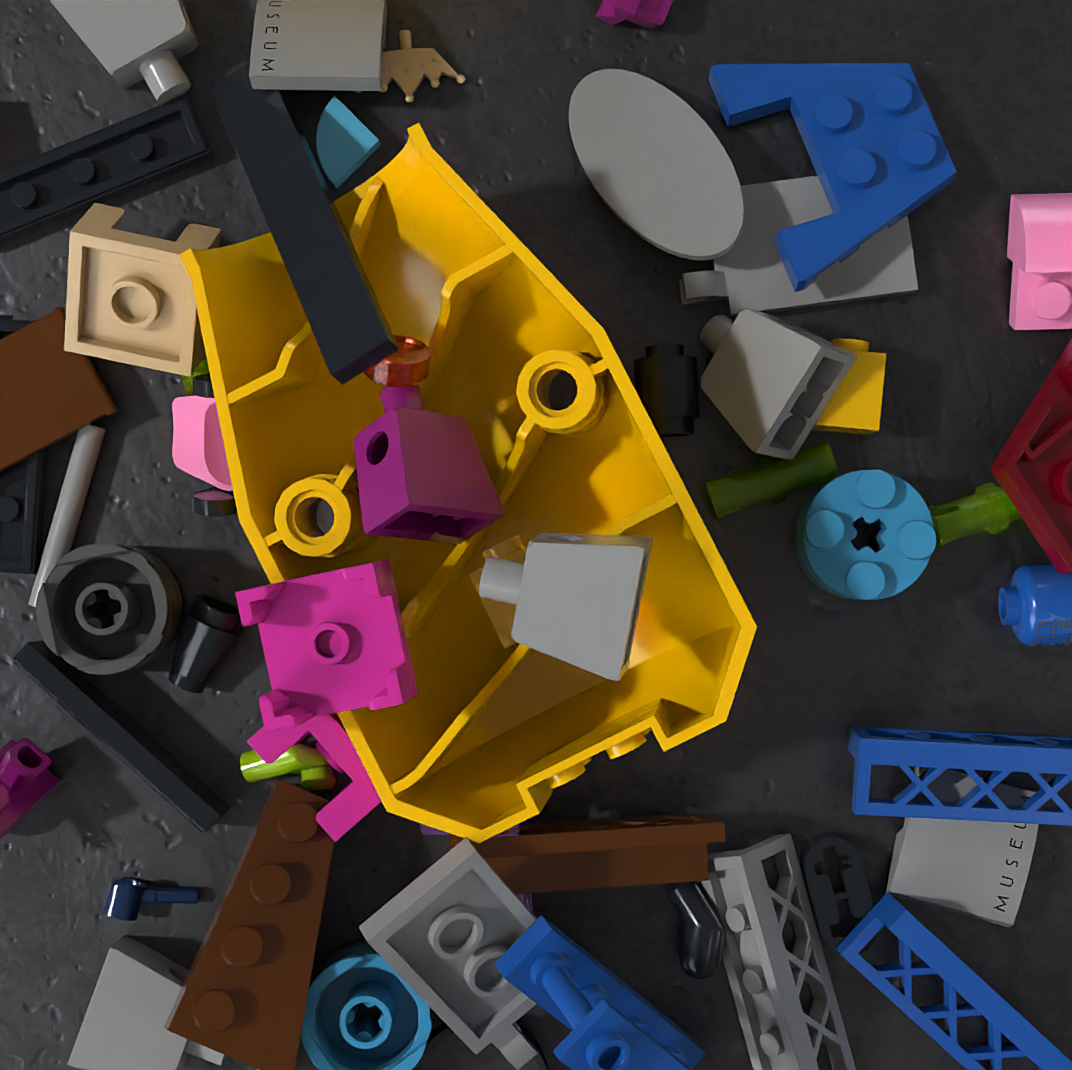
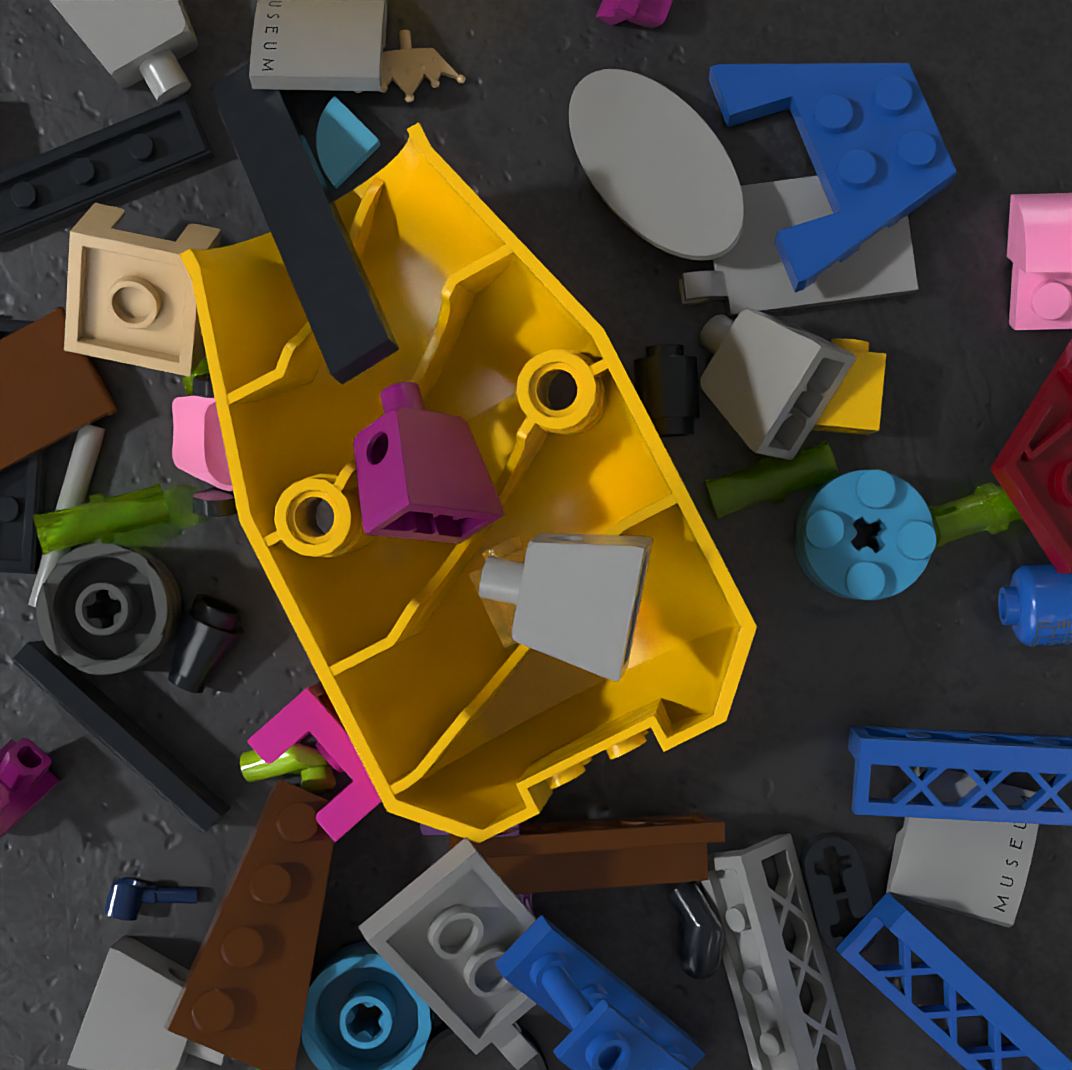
(101, 518): none -> clear neon green pin
(330, 643): dark pink panel -> none
(404, 367): clear red tile -> none

